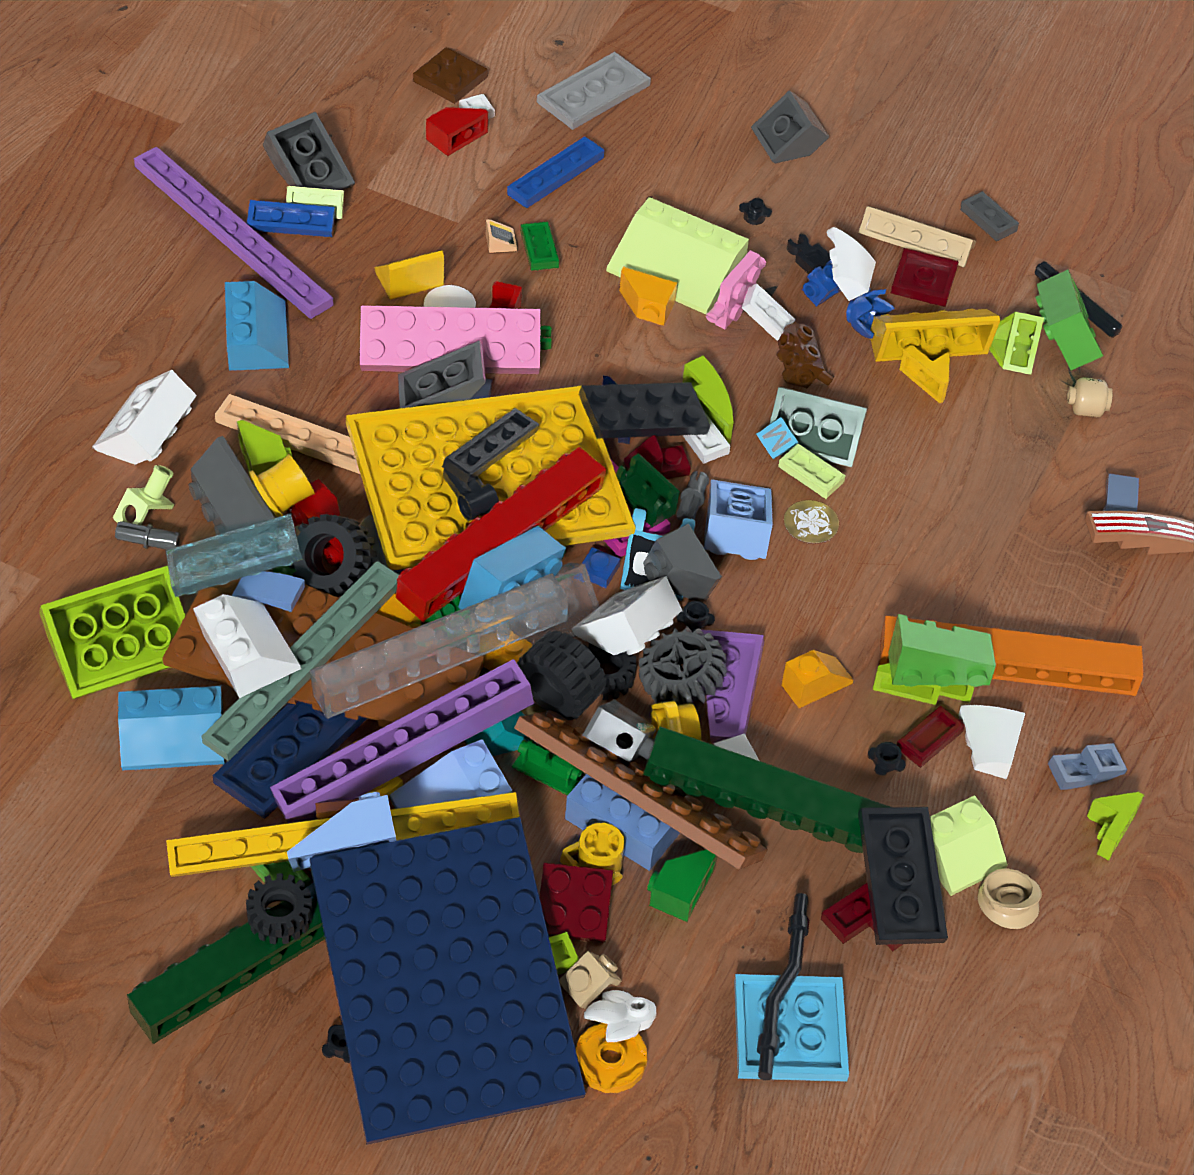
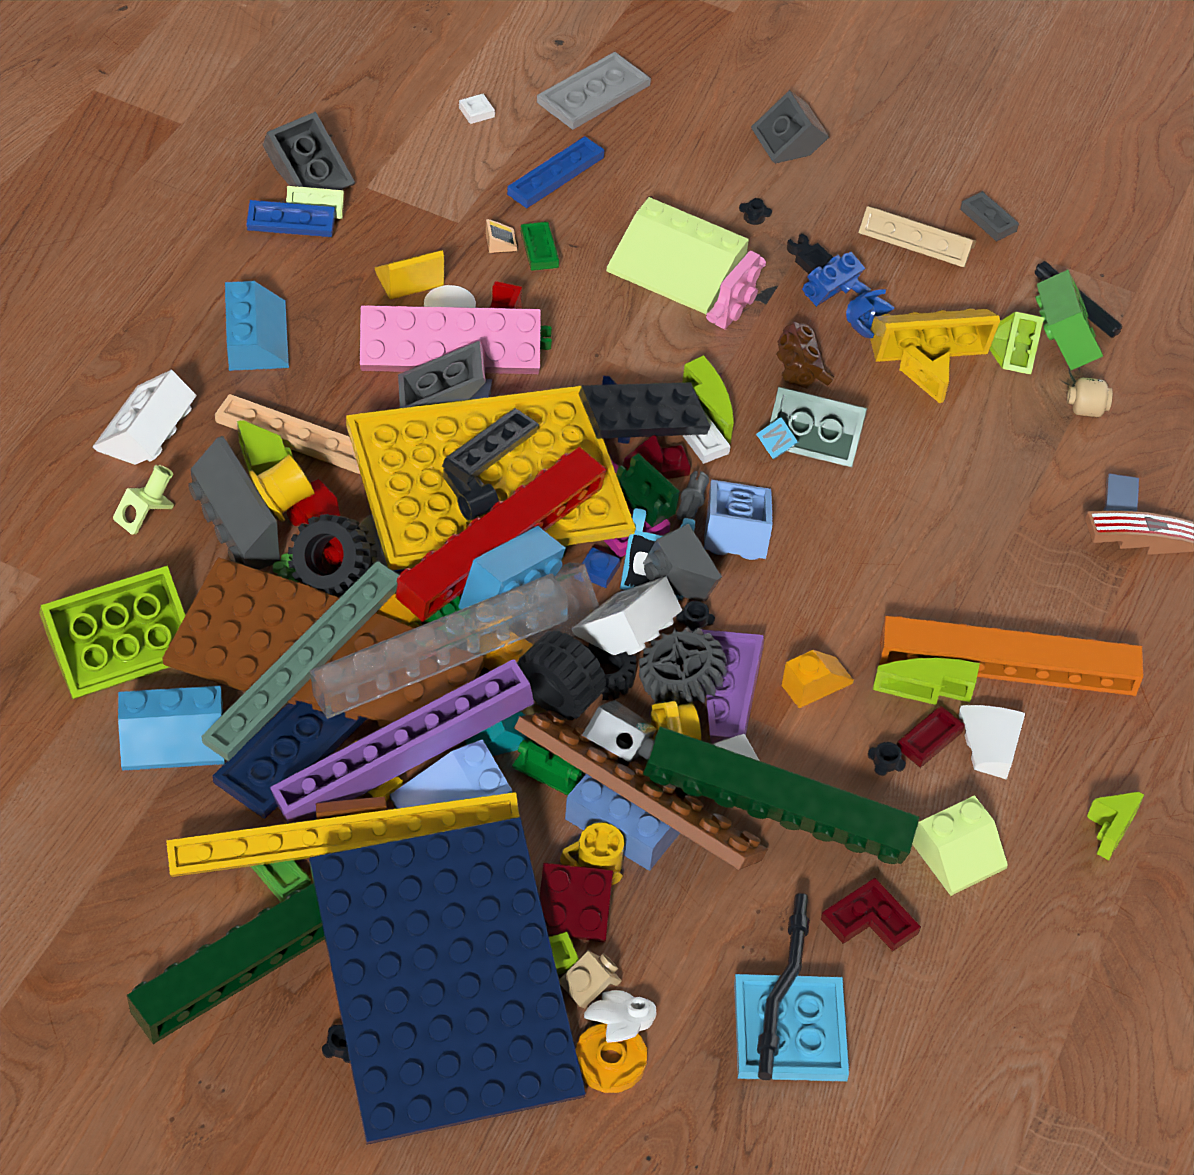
(147, 535): dark grey axle -> none
(233, 555): clear light blue plate -> none
(234, 233): medium lavender plate -> none
(245, 642): white slope -> none
(271, 589): medium blue slope -> none
(279, 891): black tyre -> none
(355, 826): light blue slope -> none
(450, 75): reddish brown plate -> none
(456, 128): red slope -> none
(648, 295): light orange slope -> none
(681, 883): green slope -> none
(766, 311): white plate -> none
(811, 471): yellowish green plate -> none
(811, 521): pearl gold sticker -> none
(851, 264): white slope -> none
(902, 876): black plate -> none
(924, 277): dark red plate -> none
(939, 656): bright green wedge -> none
(1010, 898): tan piece -> none
(1087, 768): sand blue slope -> none

